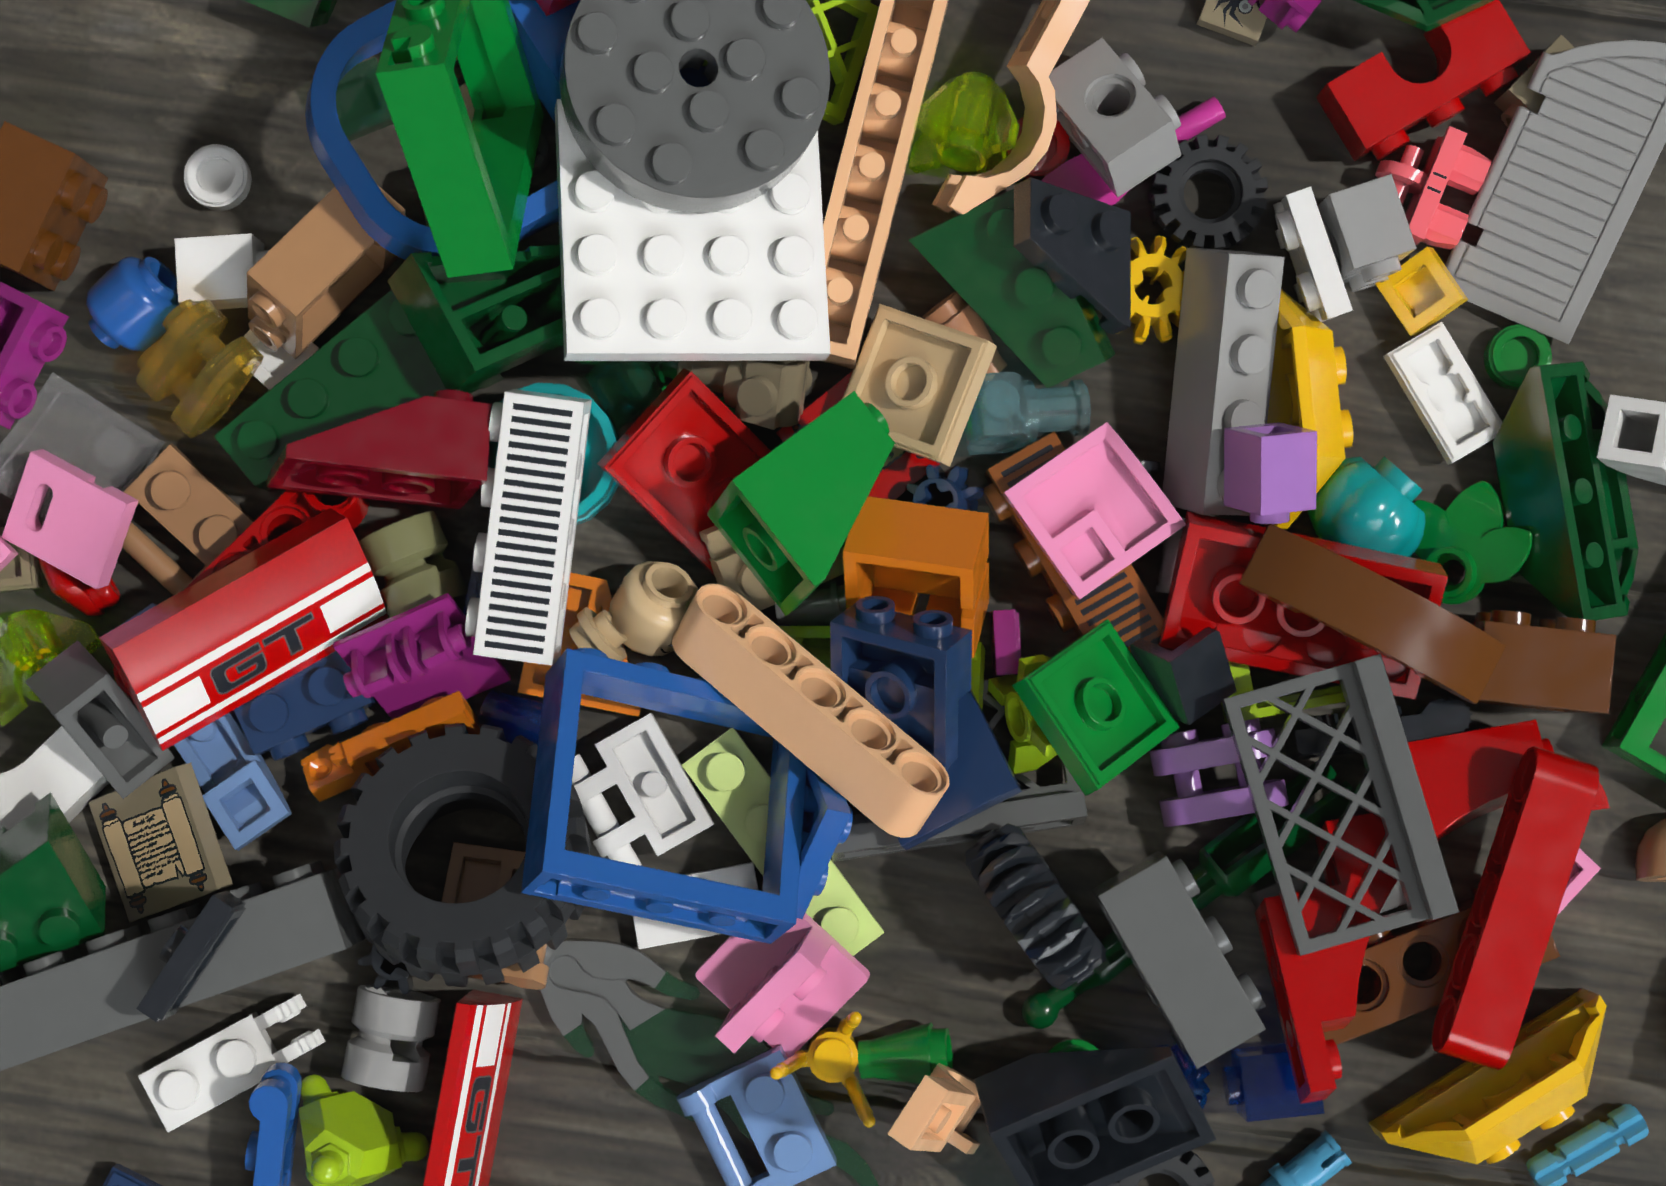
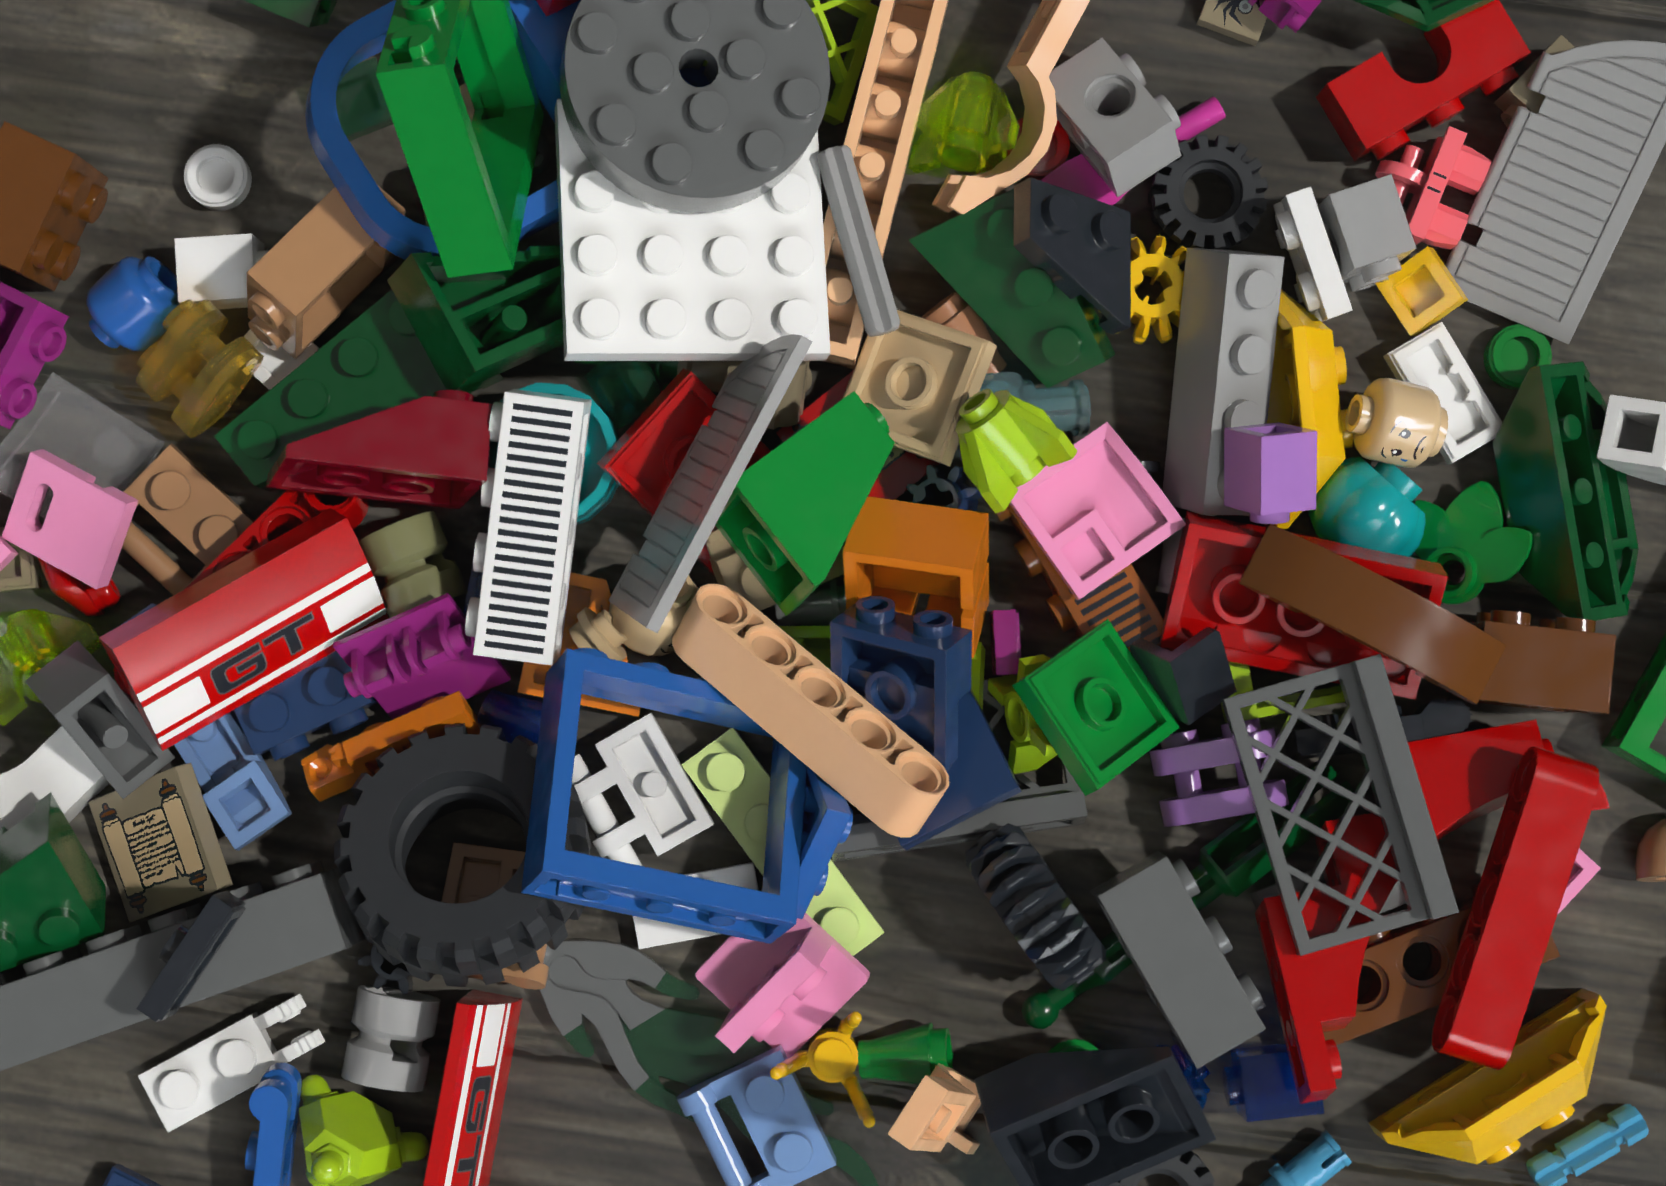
(706, 481): none -> light grey piece
(858, 241): none -> light grey axle
(1007, 444): none -> lime brick
(1397, 422): none -> tan head

